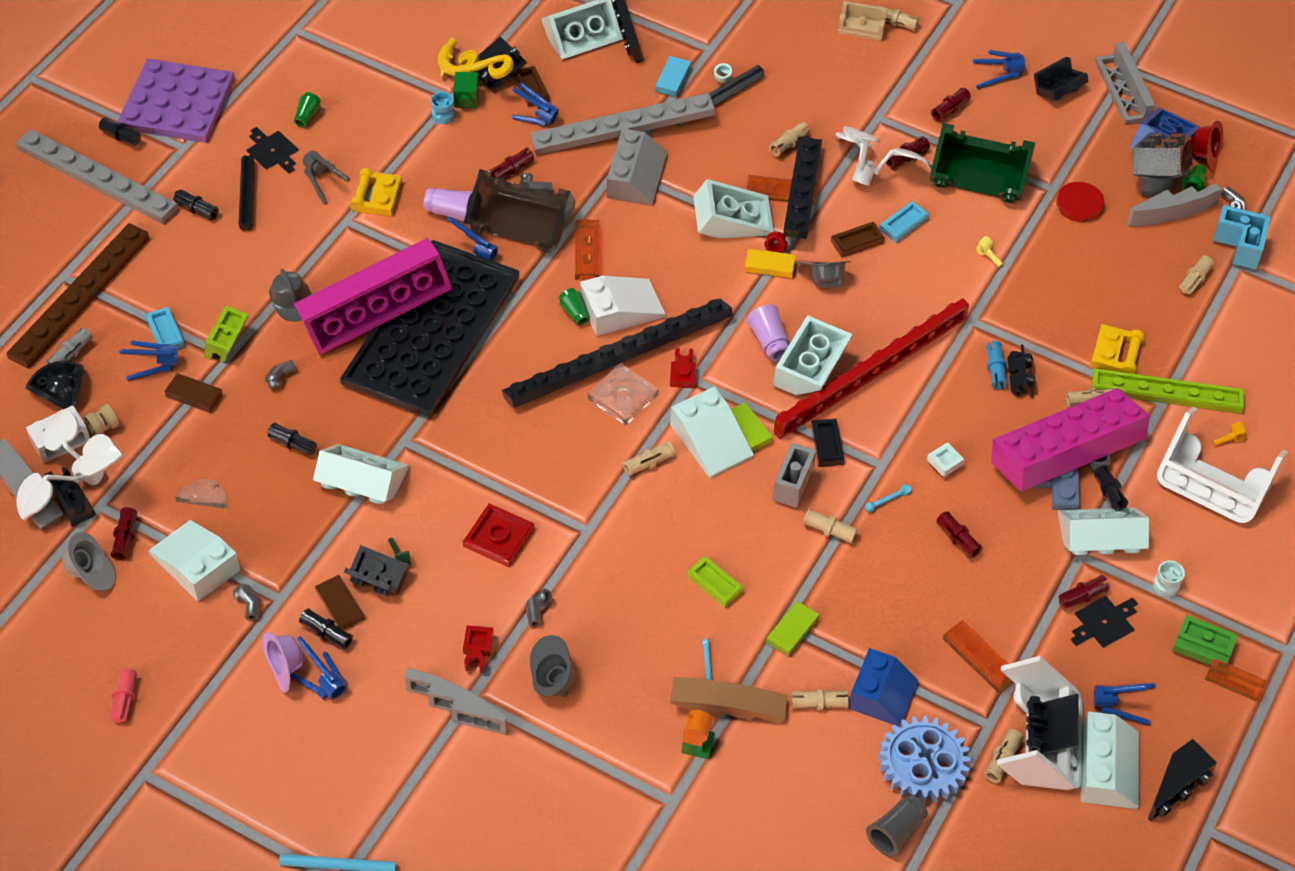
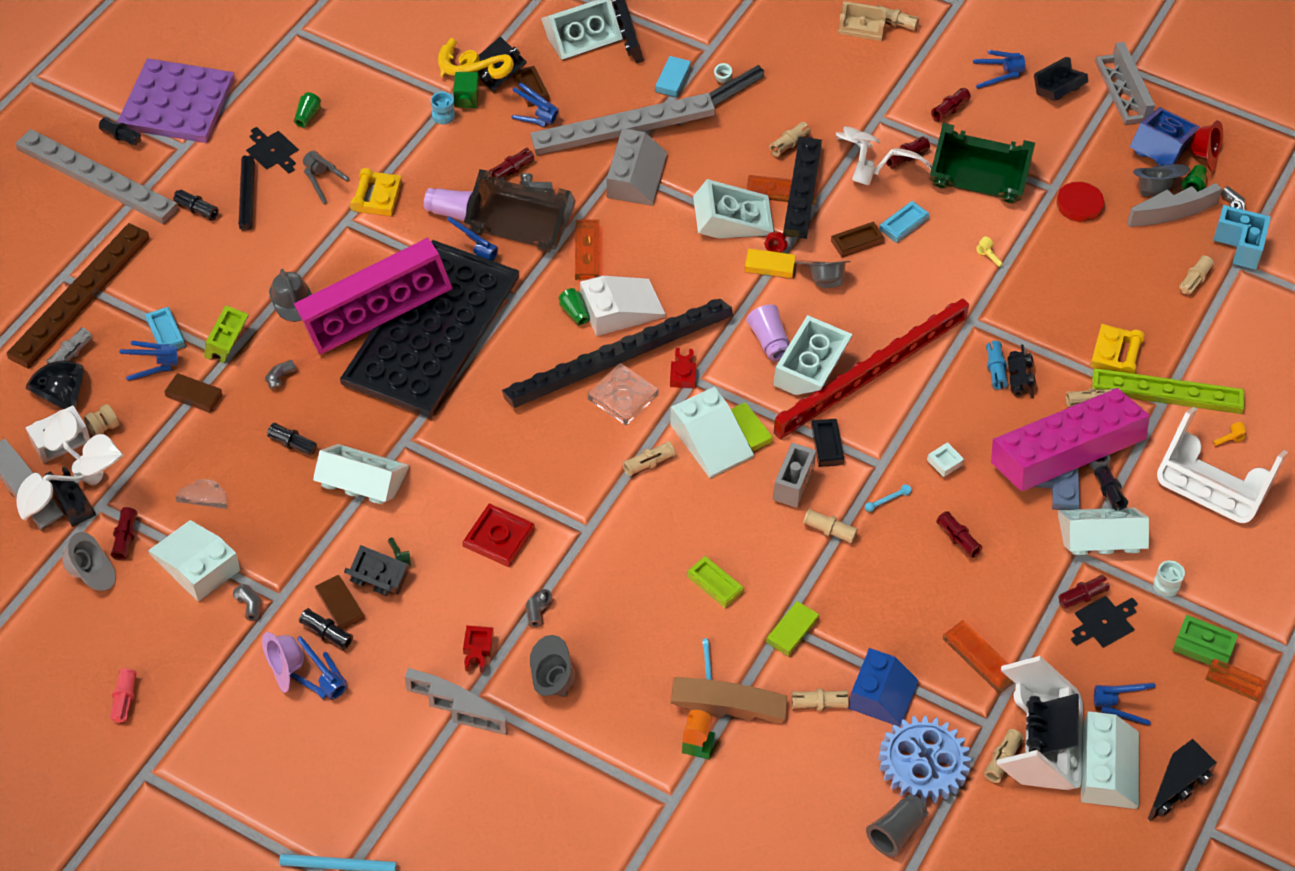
(1162, 155): clear smoke brick -> none

